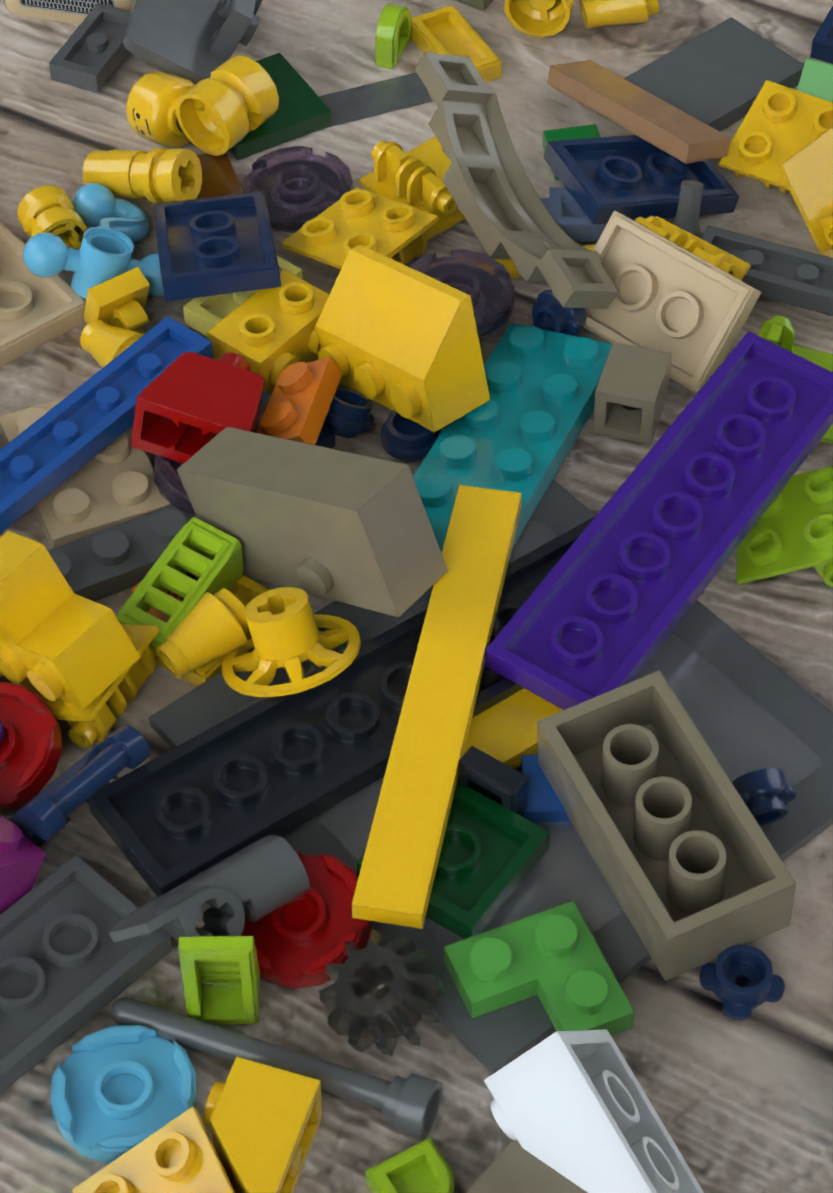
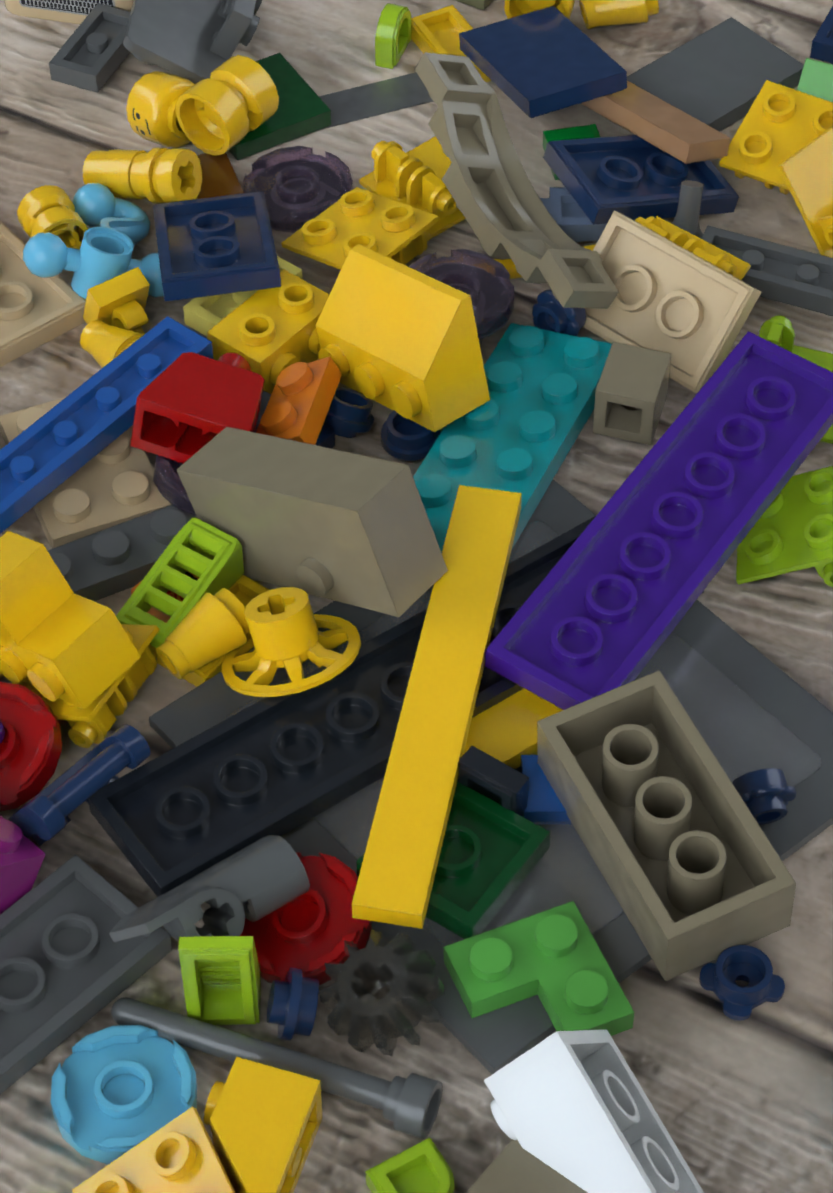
(293, 1004): none -> dark blue plate
(543, 61): none -> dark blue tile

